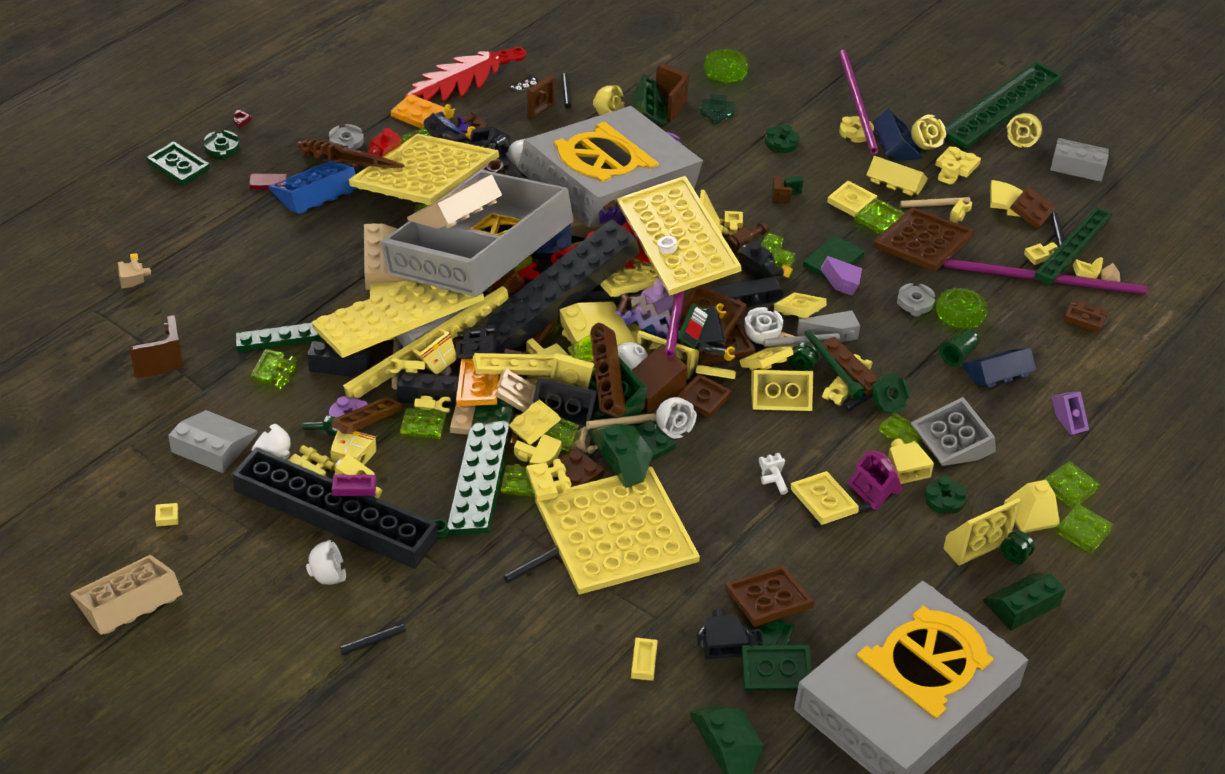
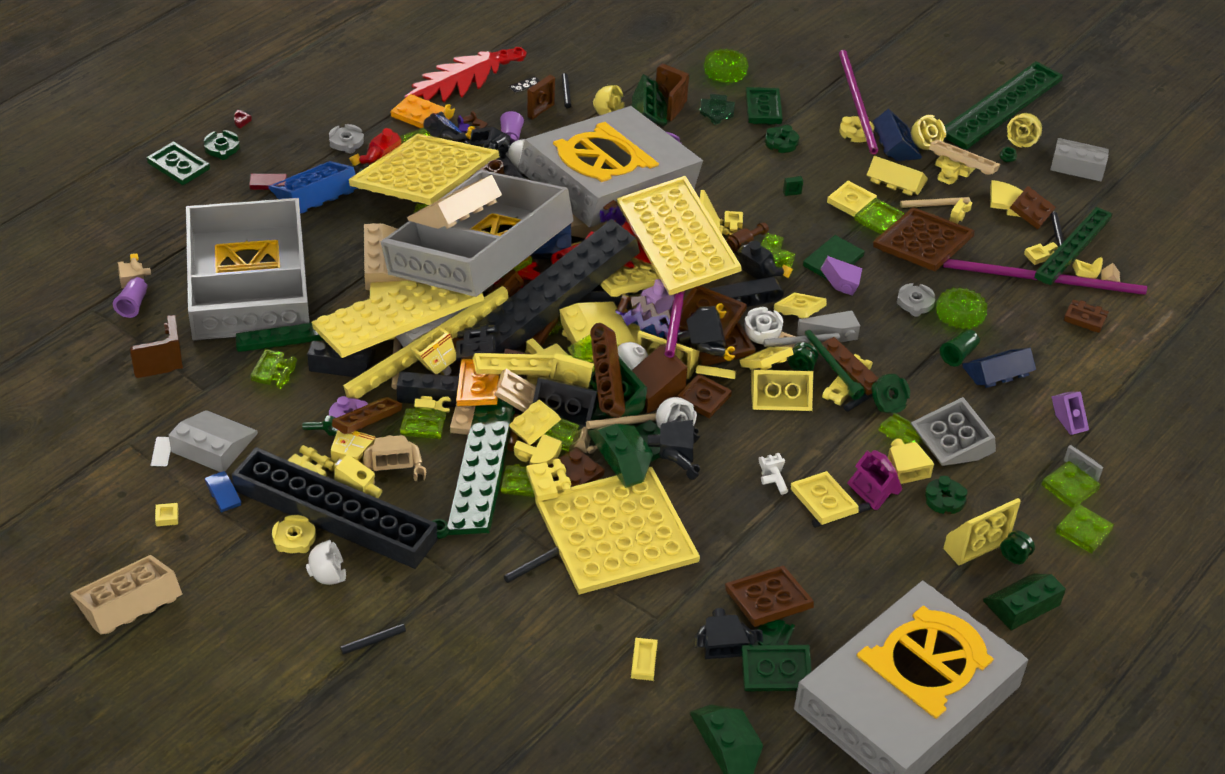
(130, 299): none -> medium lavender plant
(161, 452): none -> white sticker
(223, 491): none -> blue slope
(252, 294): none -> light grey panel
(274, 442): white cylinder -> none
(294, 544): none -> light yellow plate
(340, 154): reddish brown piece -> none
(354, 485): magenta plate -> none
(394, 453): none -> tan torso
(409, 365): light yellow plate -> none
(511, 125): none -> medium lavender plant
(667, 244): white tile -> none
(676, 444): none -> black torso
(693, 326): slope -> none
(763, 105): none -> dark green plate
(780, 193): reddish brown bracket -> none
(957, 154): none -> tan plate
(1008, 154): none -> dark green plate
(1037, 507): light yellow slope -> none
(1084, 462): none -> light grey slope

